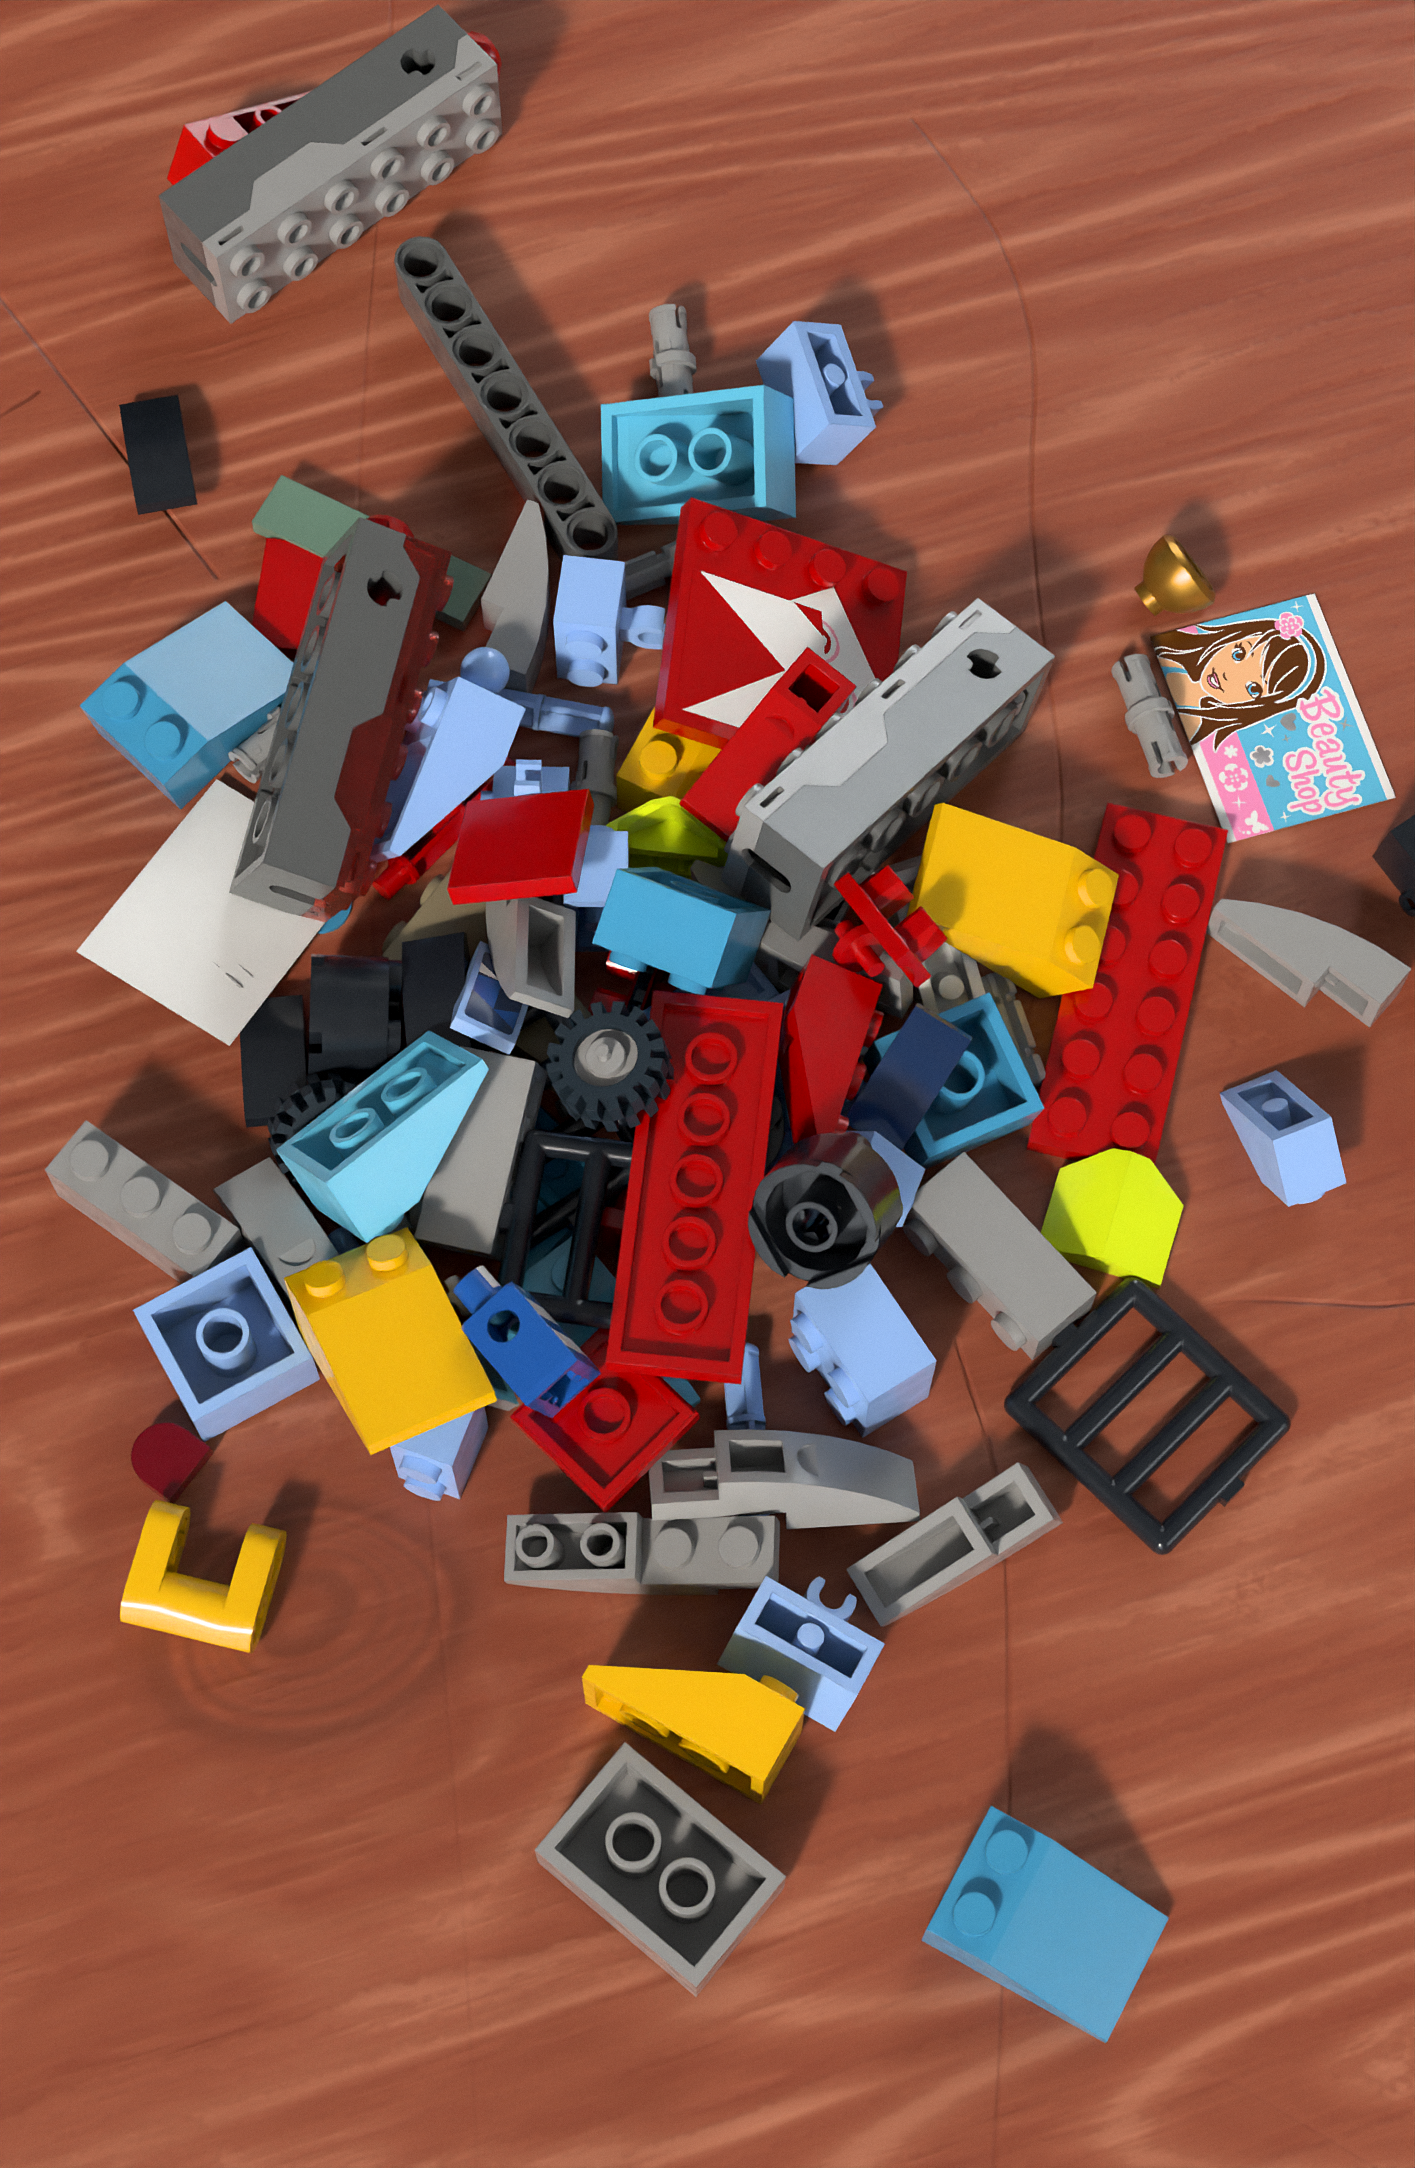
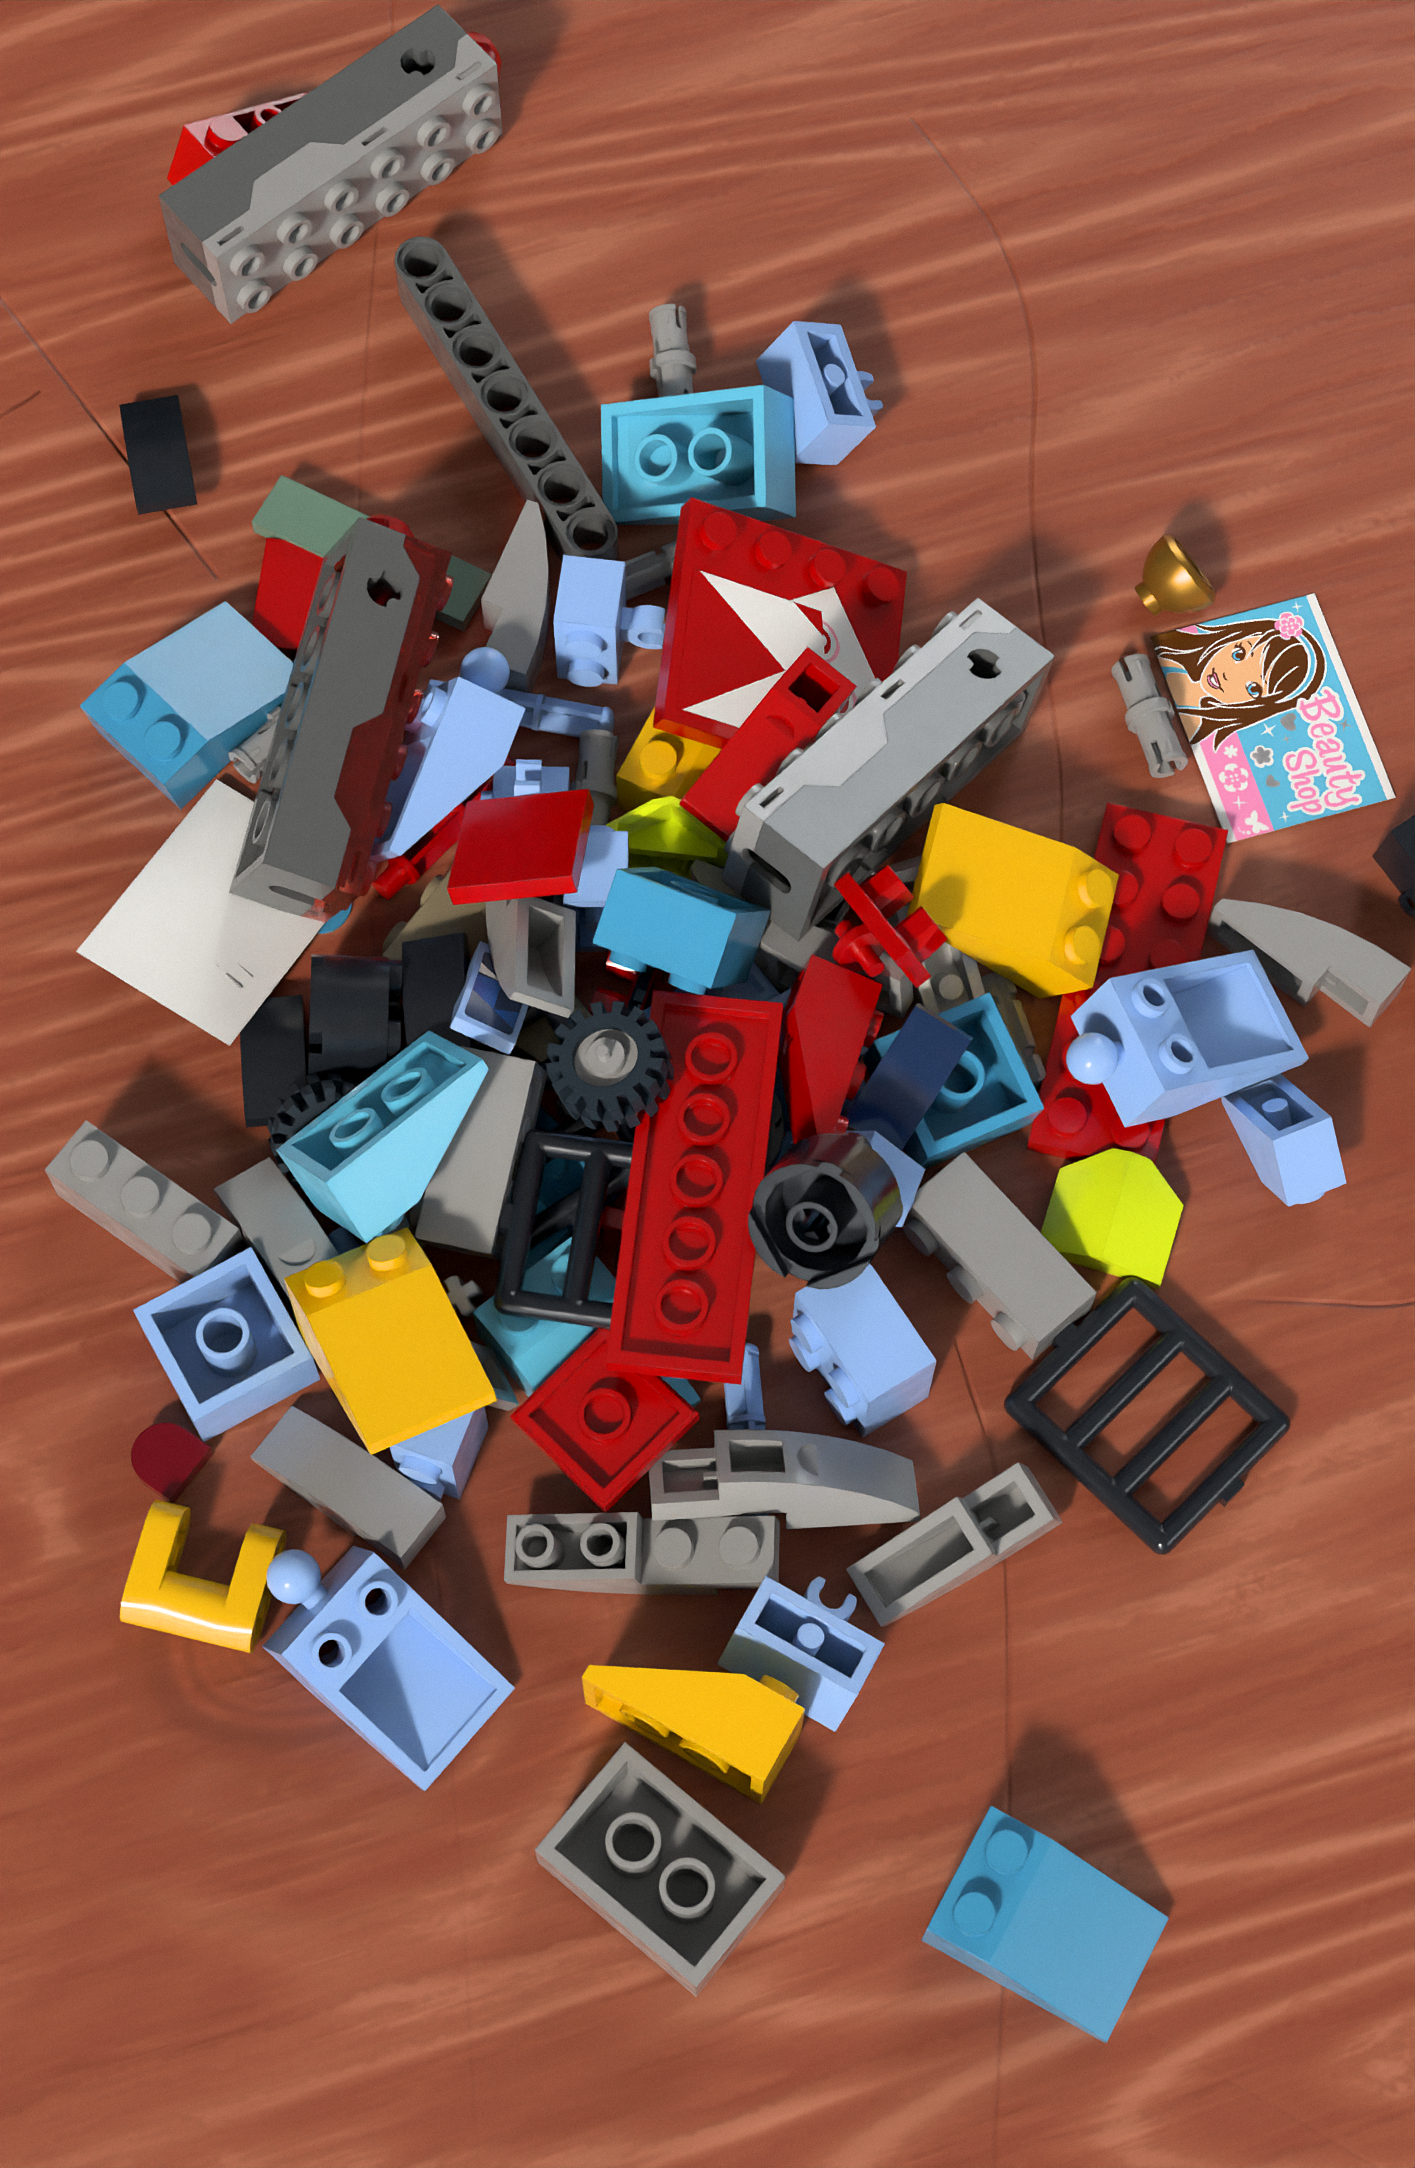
(350, 1486): none -> light grey slope
(396, 1665): none -> light blue slope
(541, 1359): blue torso -> none
(1182, 1036): none -> light blue slope

